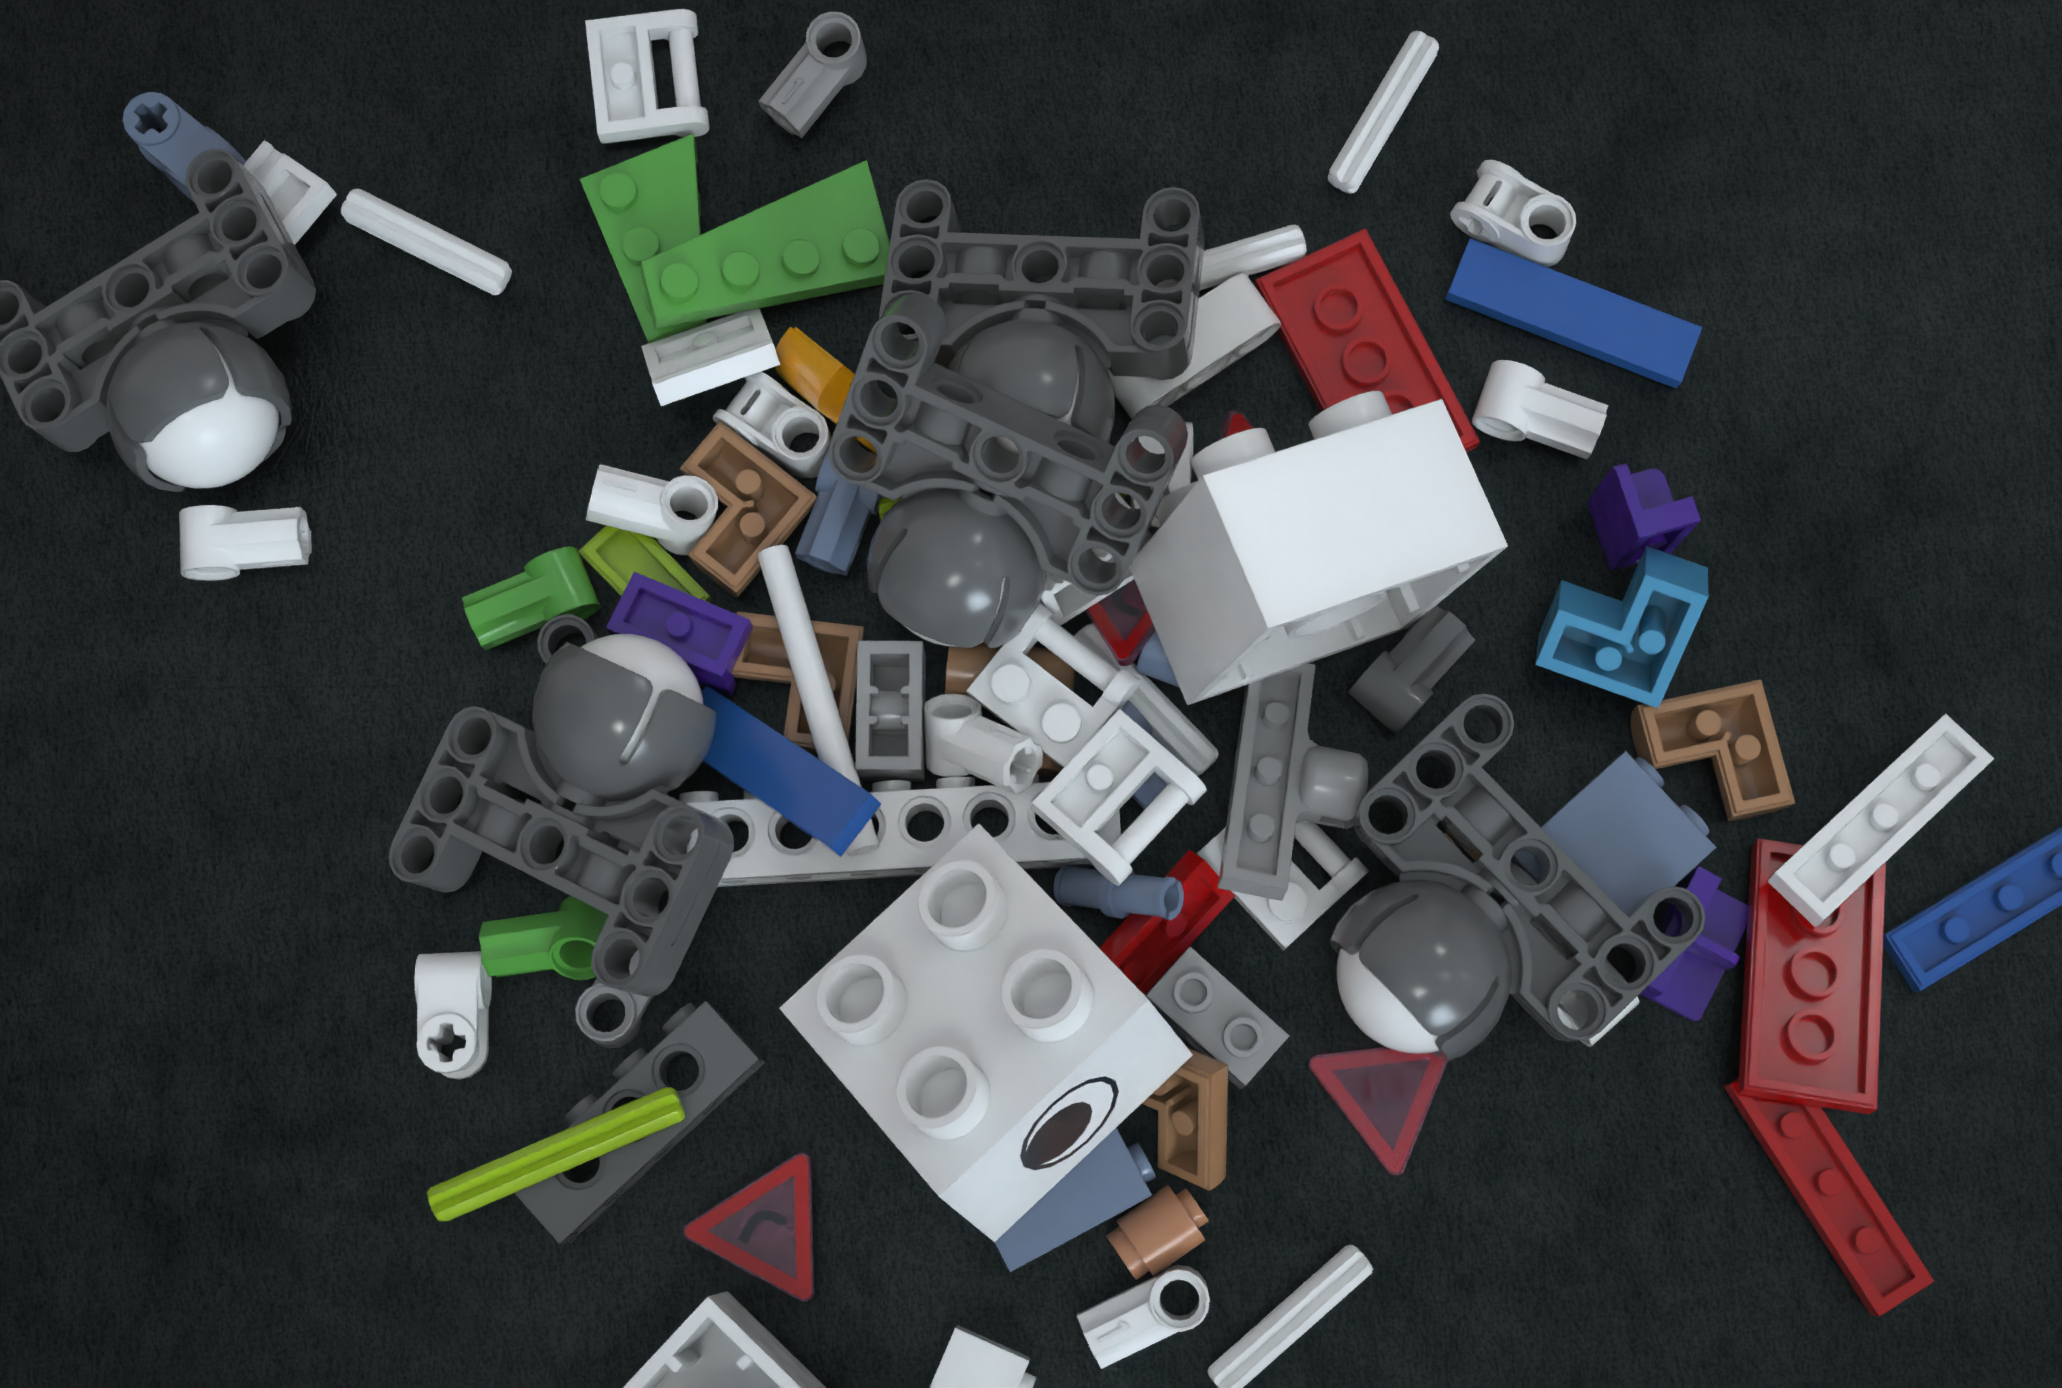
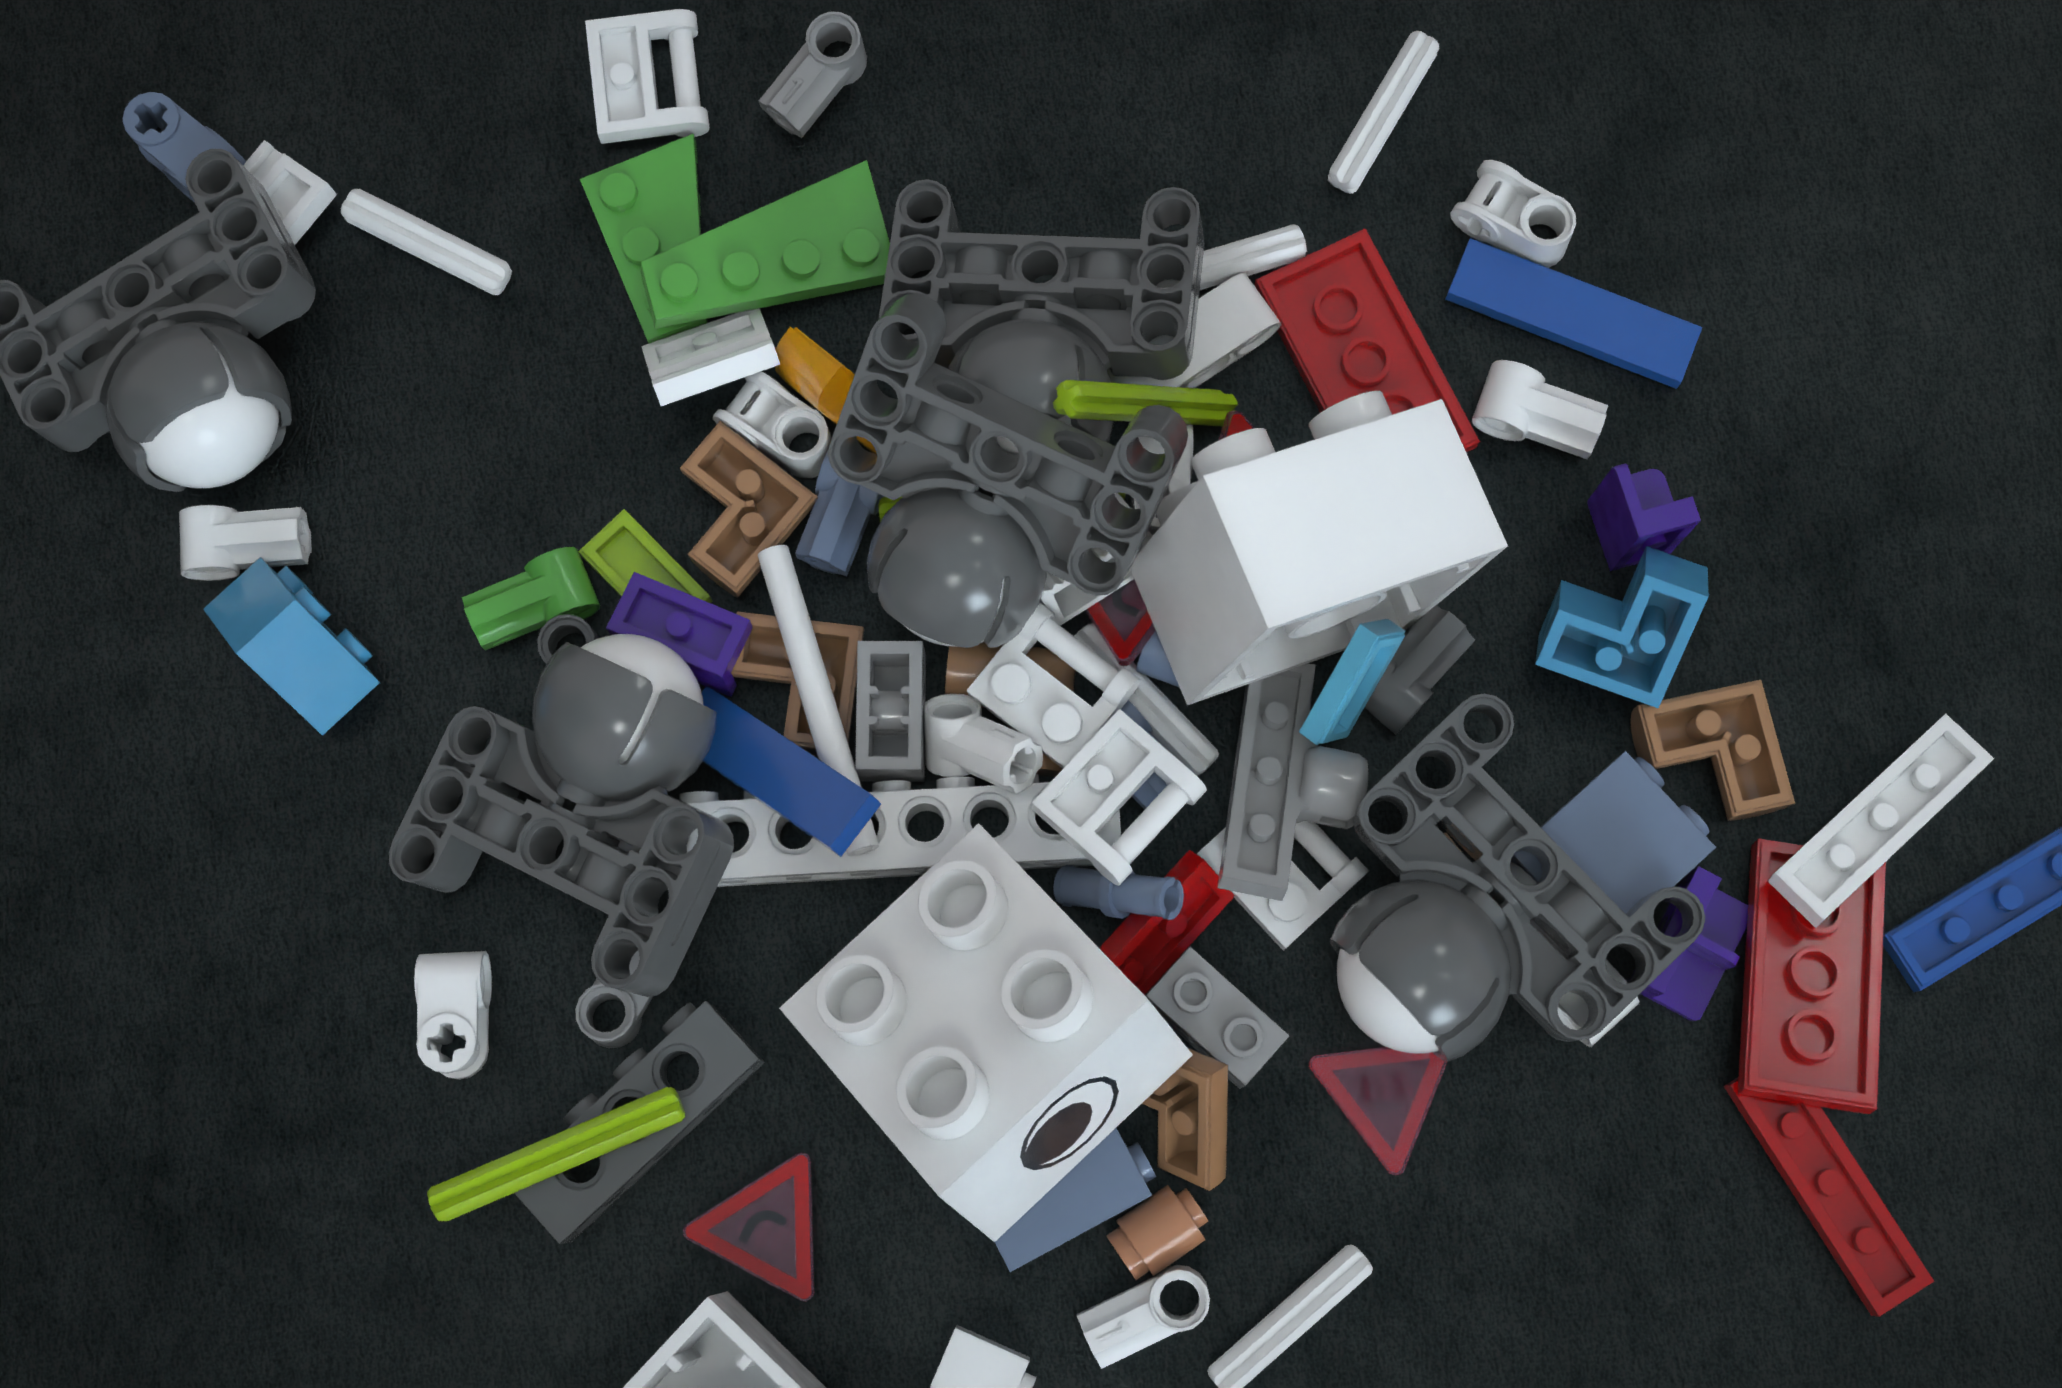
(282, 636): none -> dark azure brick
(543, 942): bright green piece -> none
(649, 505): white piece -> none
(1122, 401): none -> lime axle
(1352, 681): none -> medium azure tile

